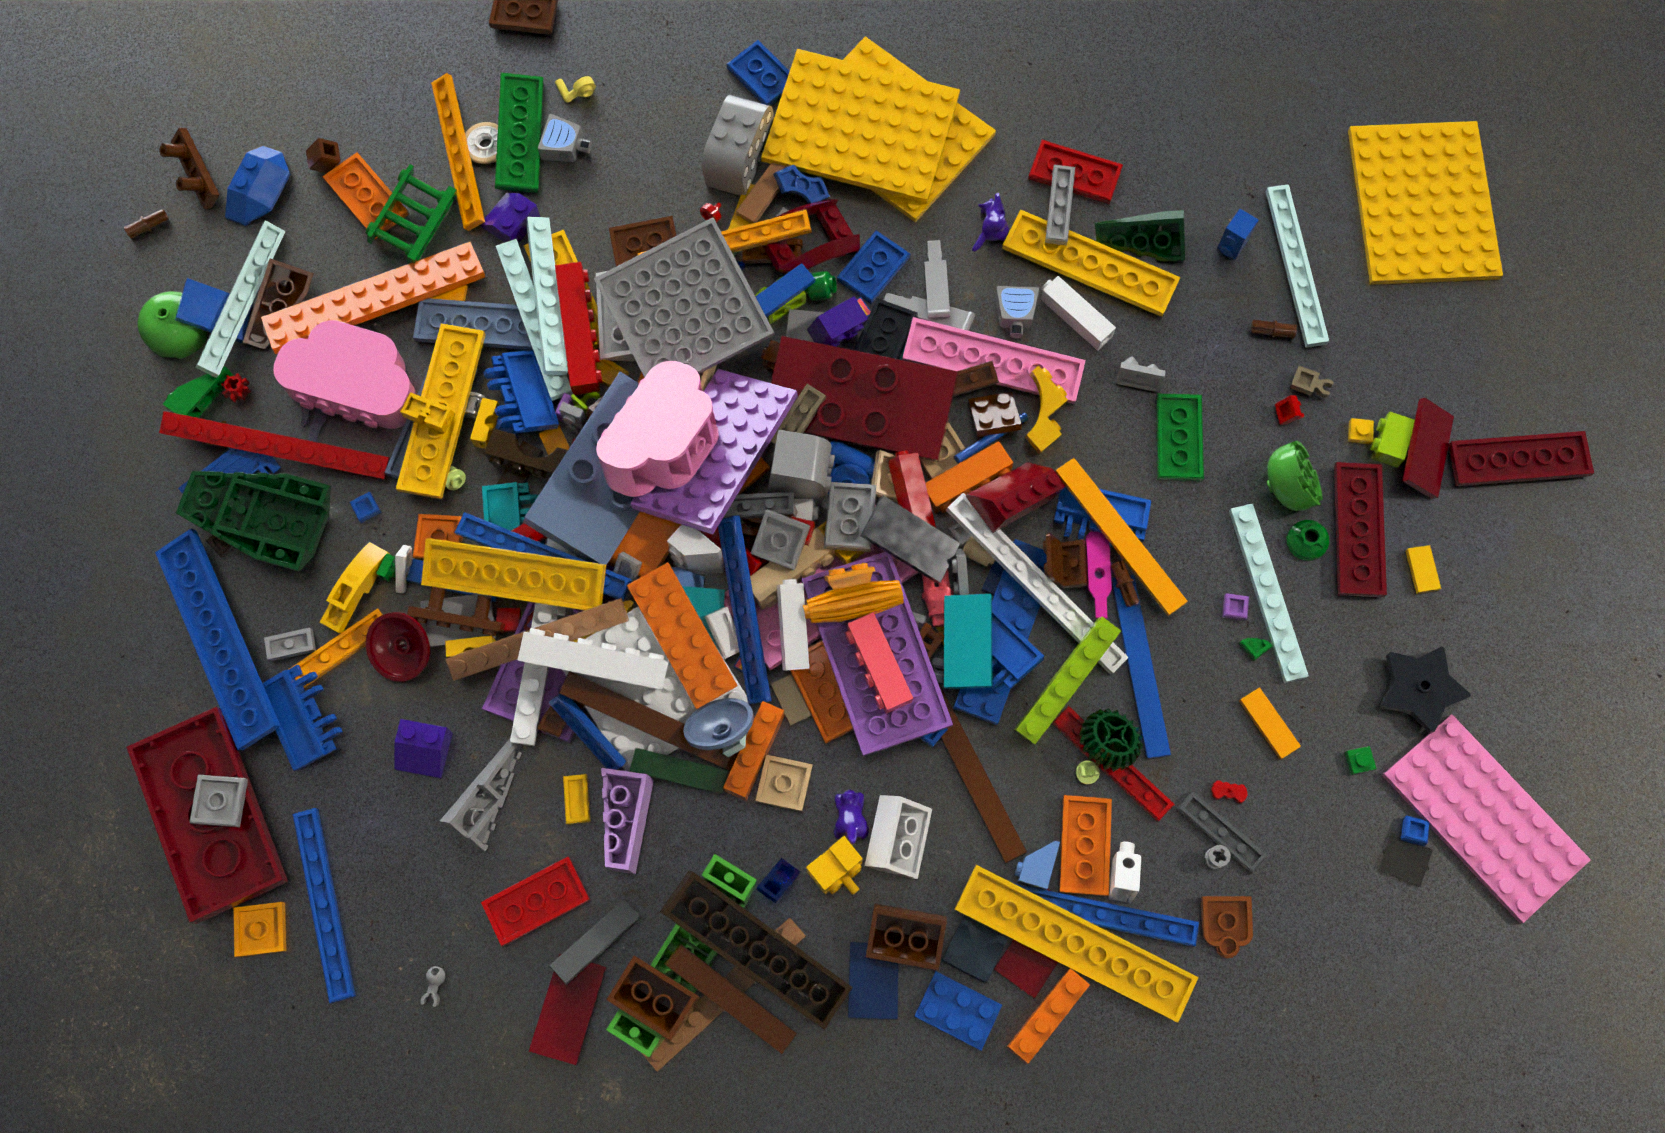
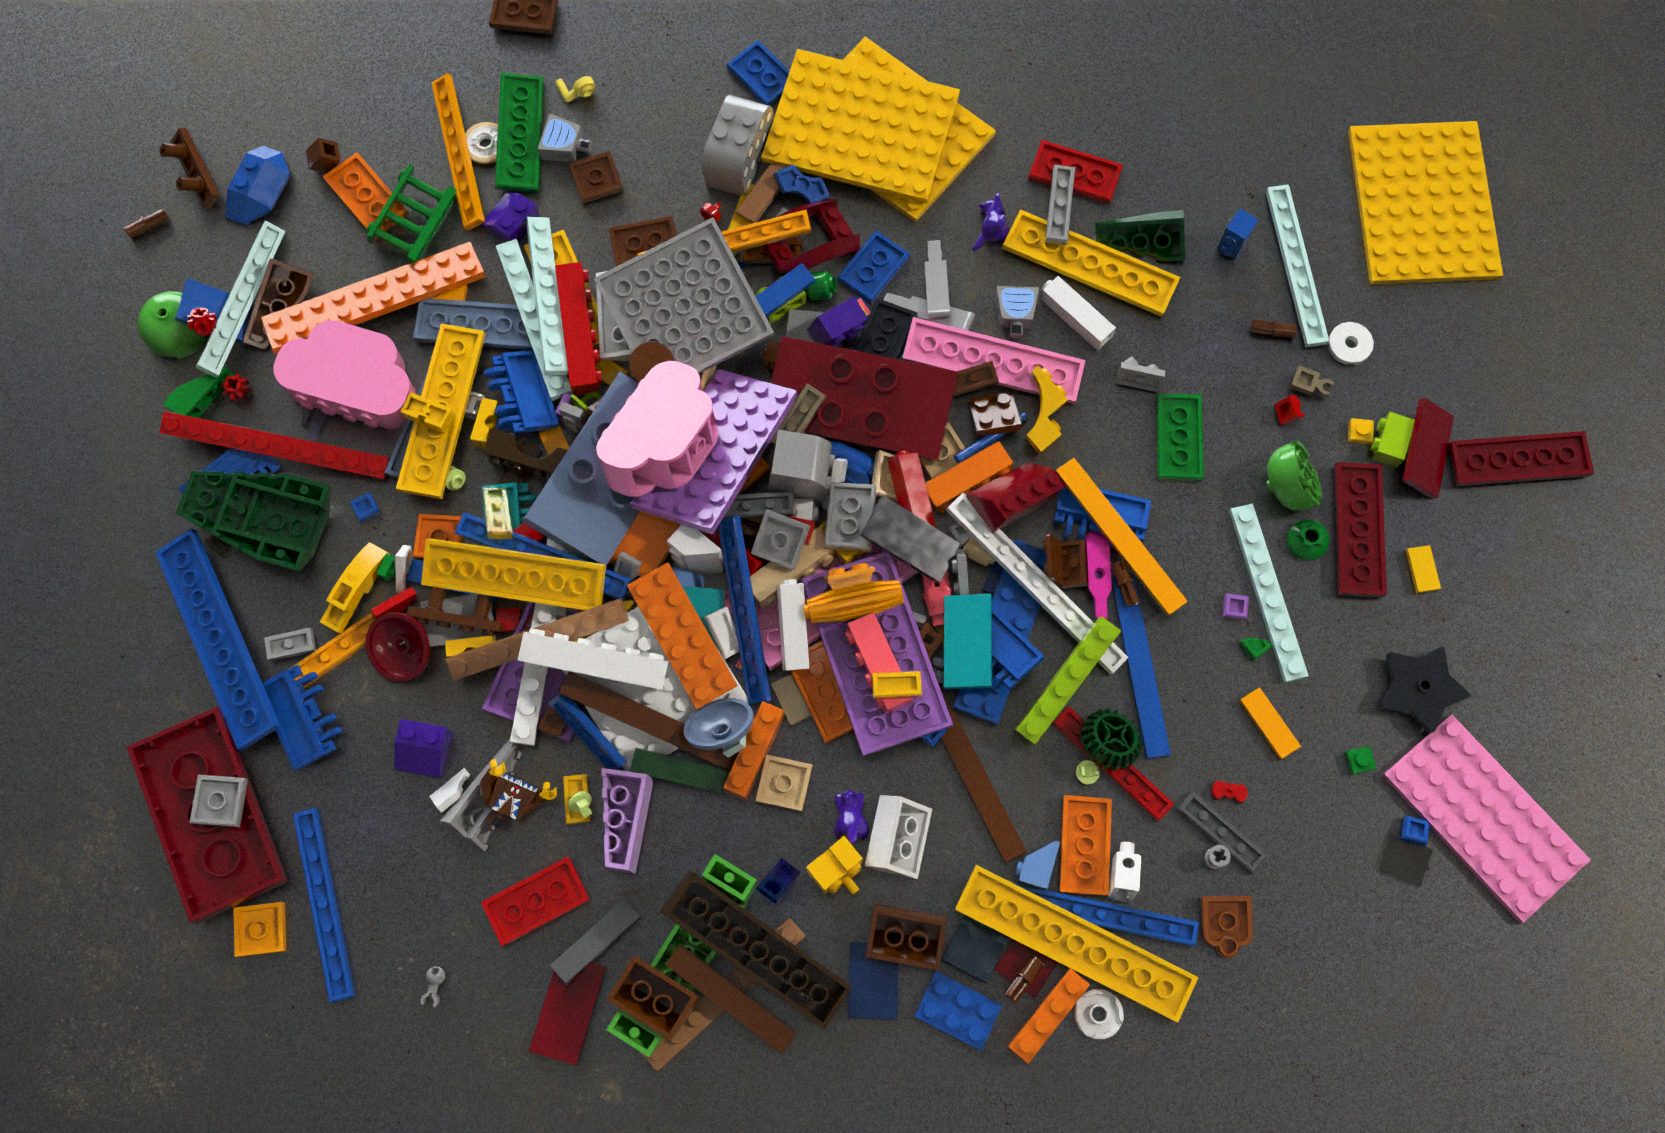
(201, 321): none -> red gear
(395, 604): none -> red tile
(450, 791): none -> white tile
(497, 513): none -> clear yellow tile
(510, 794): none -> torso
(580, 803): none -> yellowish green plate
(596, 177): none -> reddish brown plate
(646, 357): none -> reddish brown tile
(839, 470): none -> white tile
(896, 684): none -> yellow tile
(1024, 979): none -> reddish brown axle
(1113, 1014): none -> white tile
(1356, 333): none -> white tile

